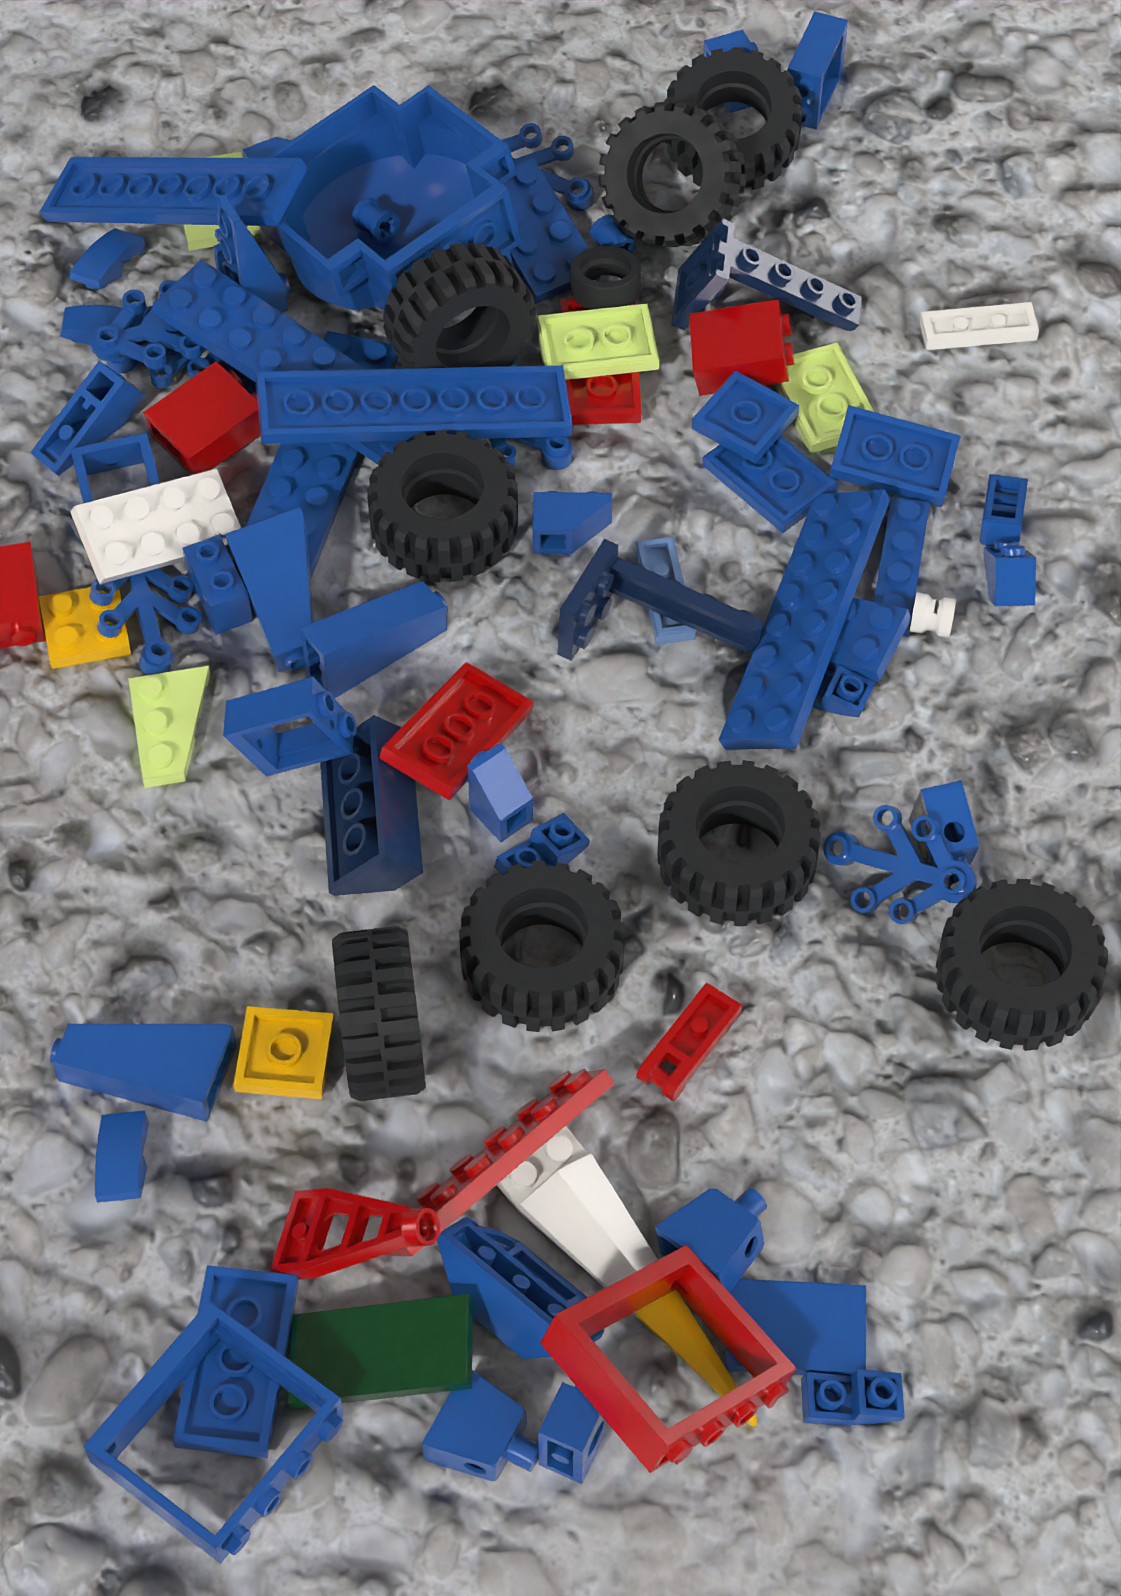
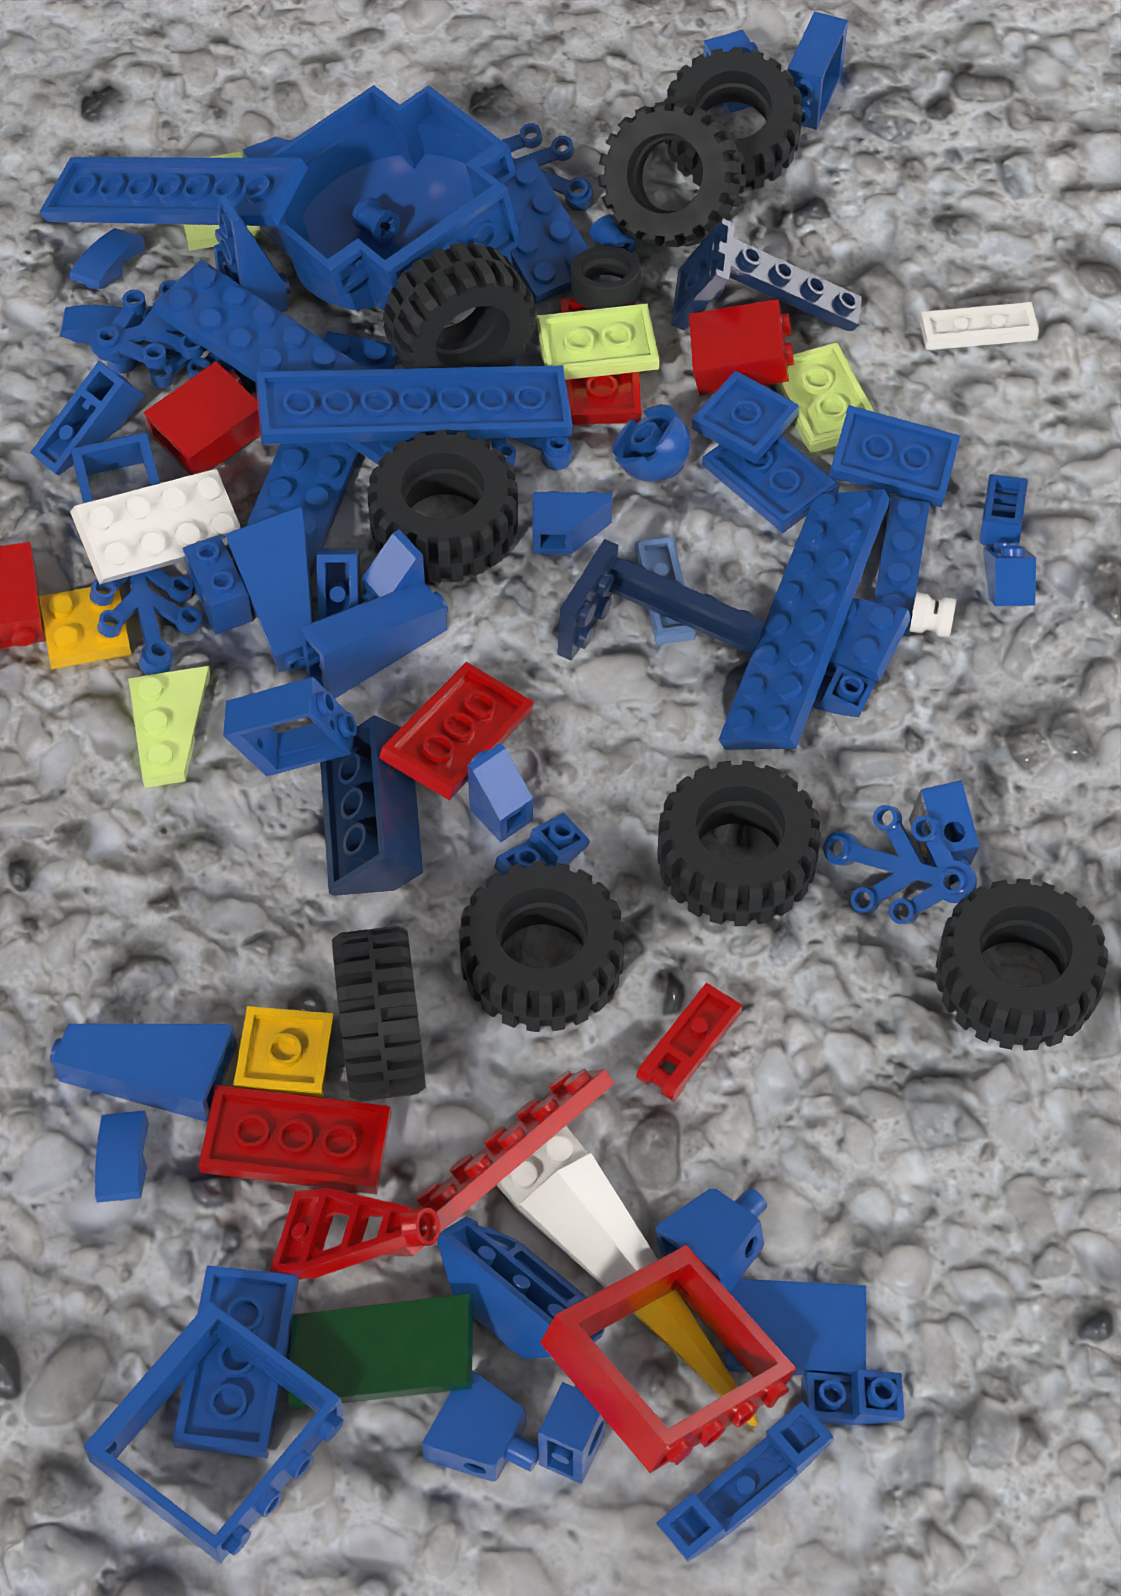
(295, 1139): none -> red plate
(338, 580): none -> blue slope
(394, 568): none -> slope
(654, 445): none -> blue cylinder
(747, 1484): none -> blue slope

